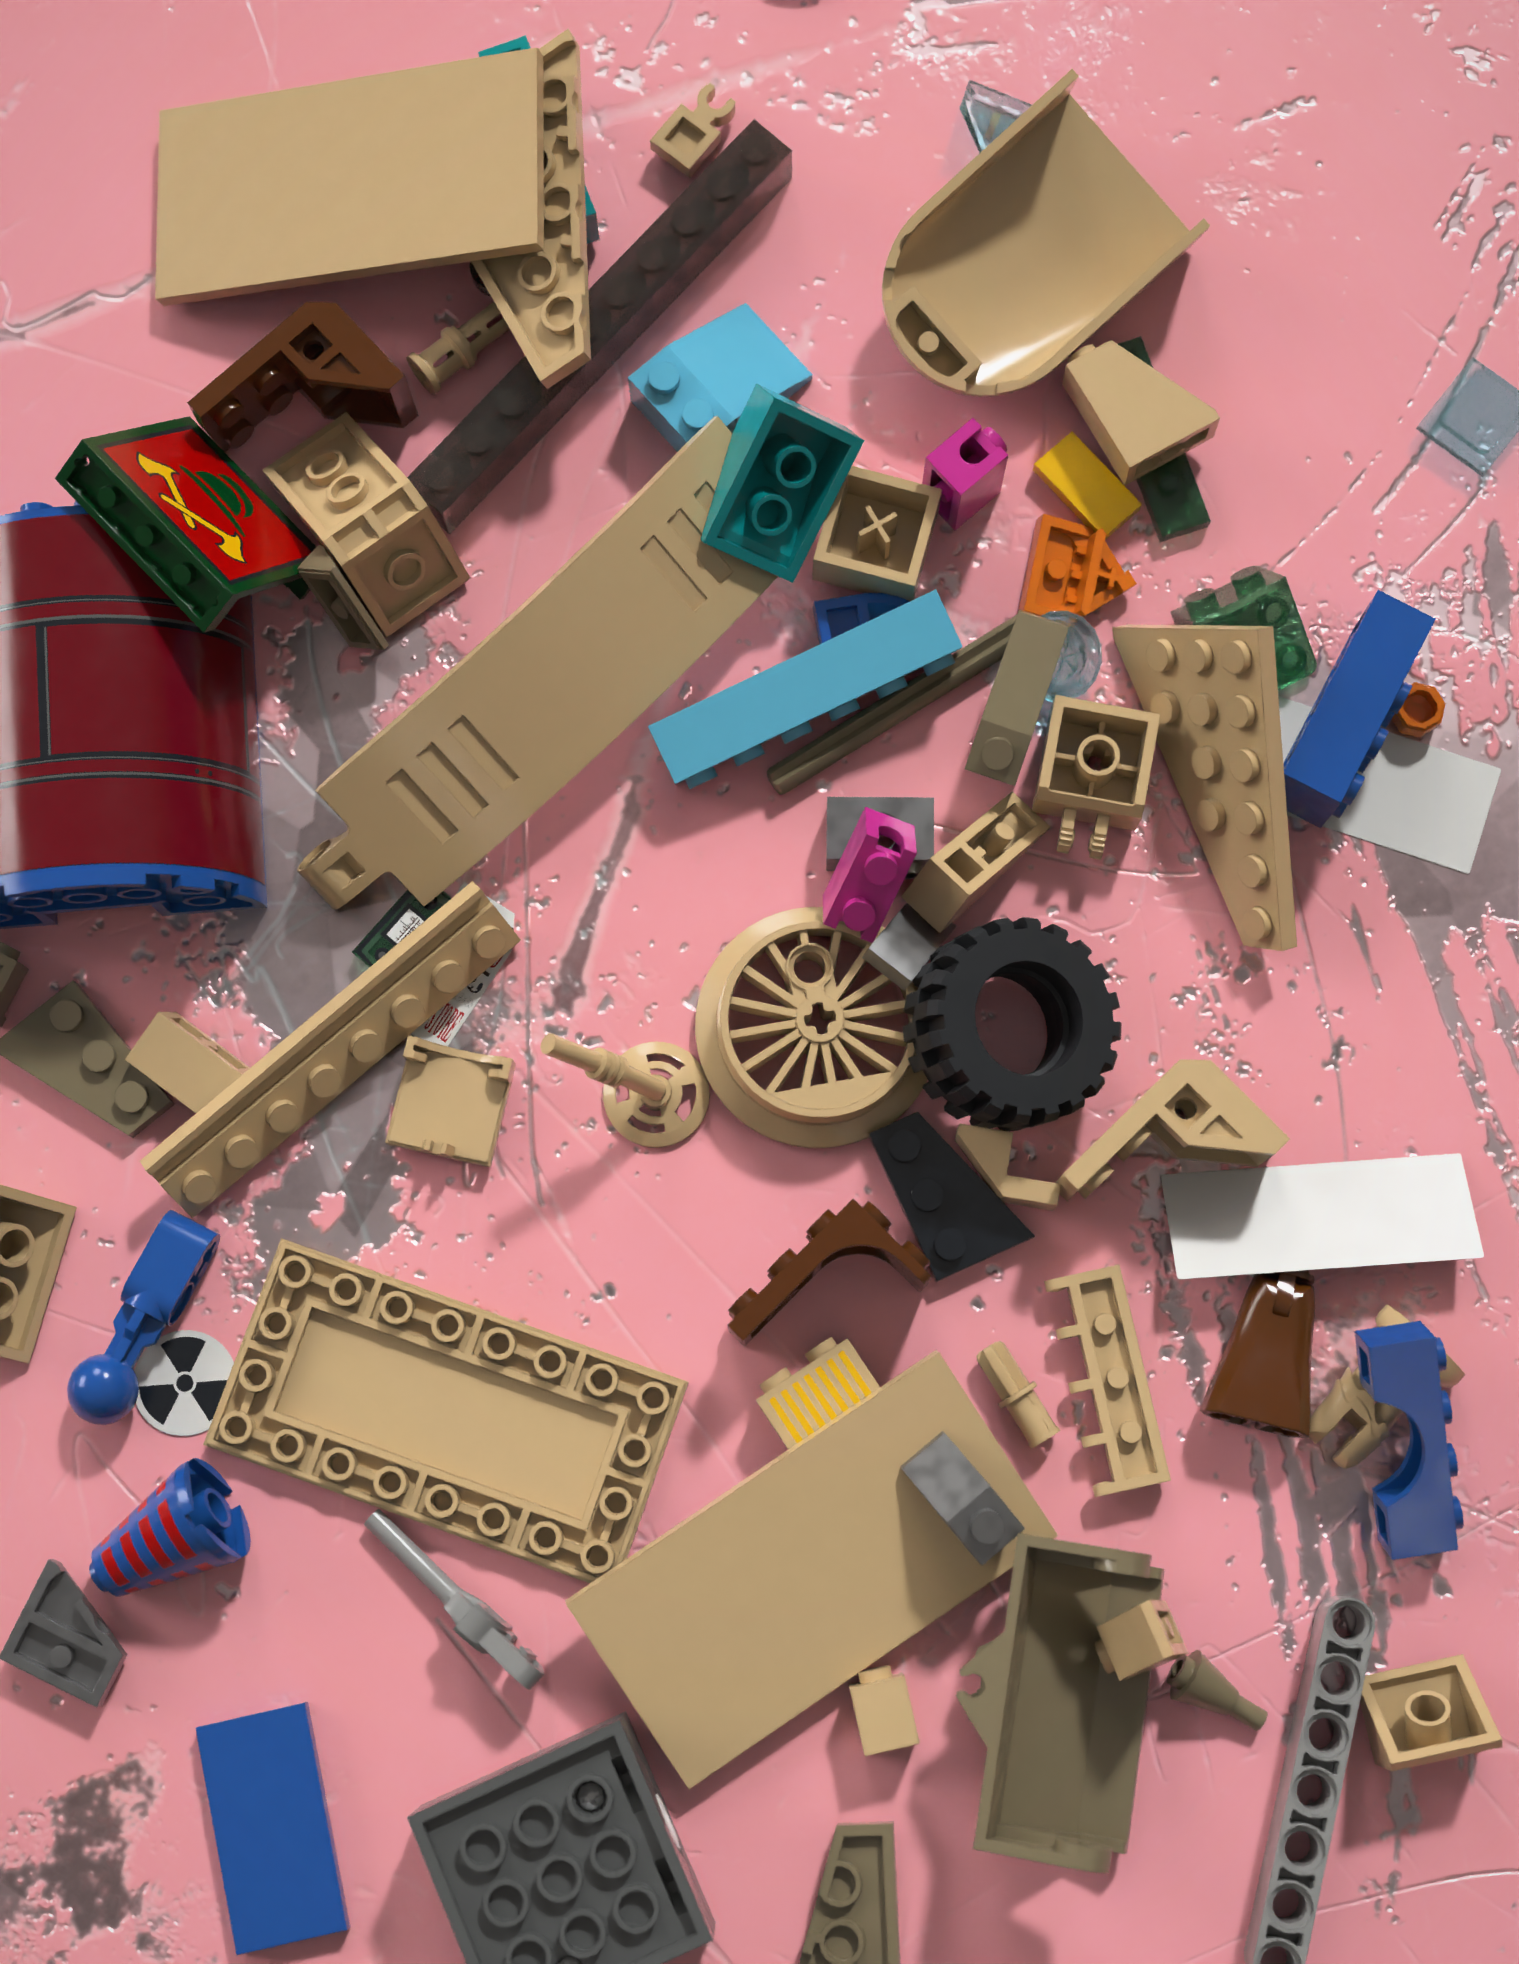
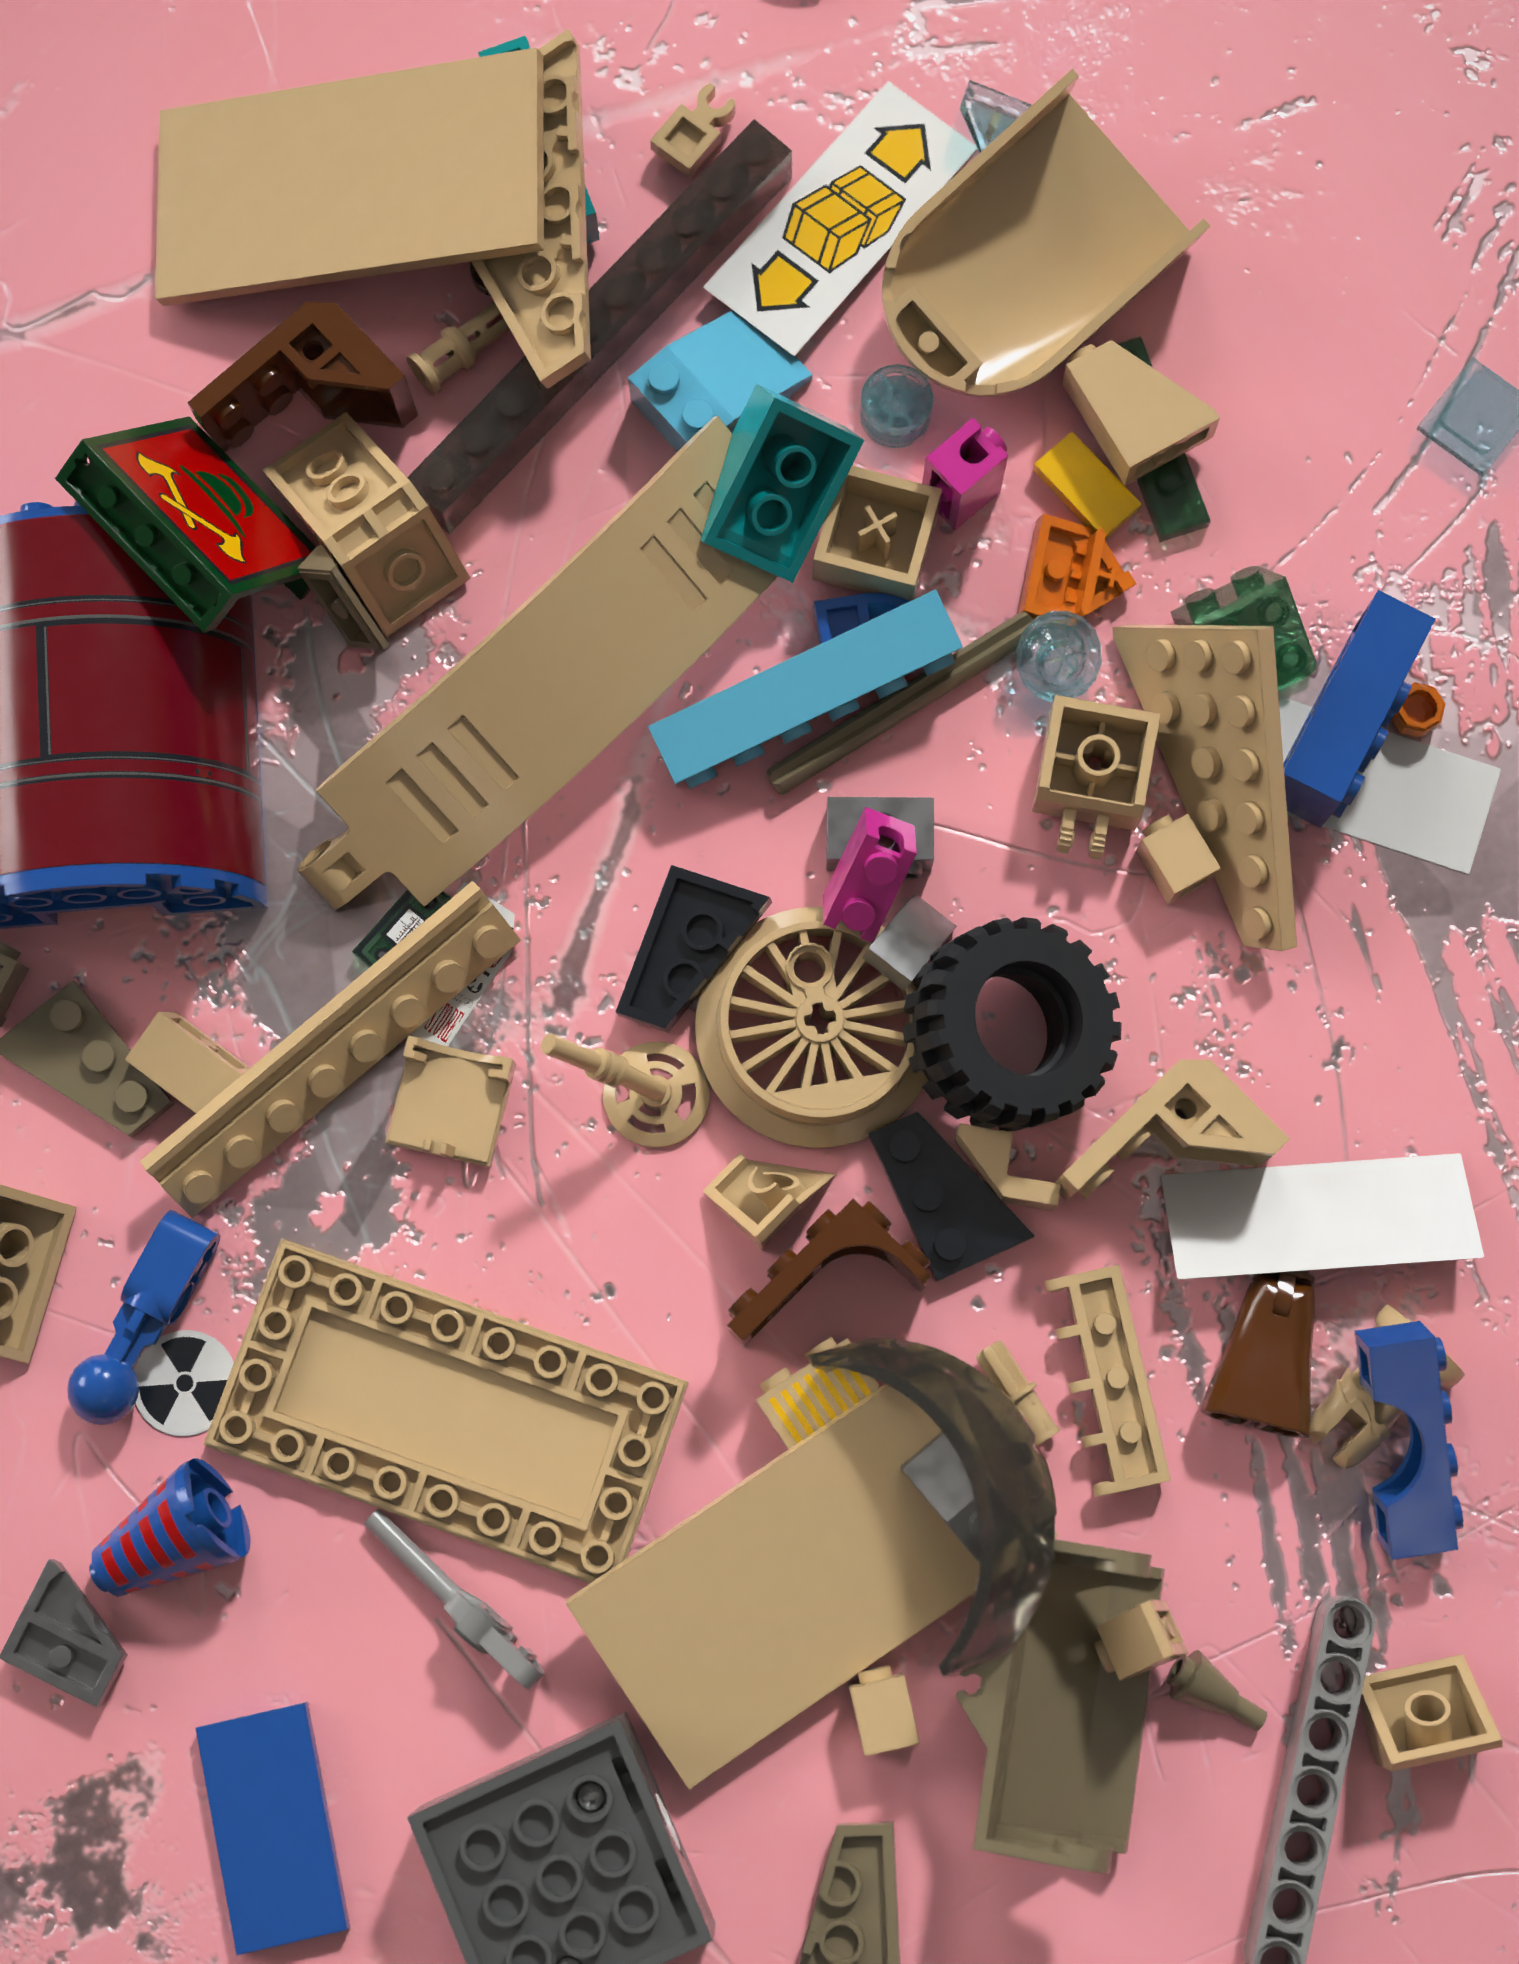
(686, 944): none -> black wing
(763, 1195): none -> tan slope
(840, 218): none -> sticker
(896, 407): none -> clear light blue wheel
(974, 861): tan slope -> none
(1005, 1473): none -> clear smoke windscreen
(1016, 697): dark tan slope -> none
(1176, 857): none -> tan brick

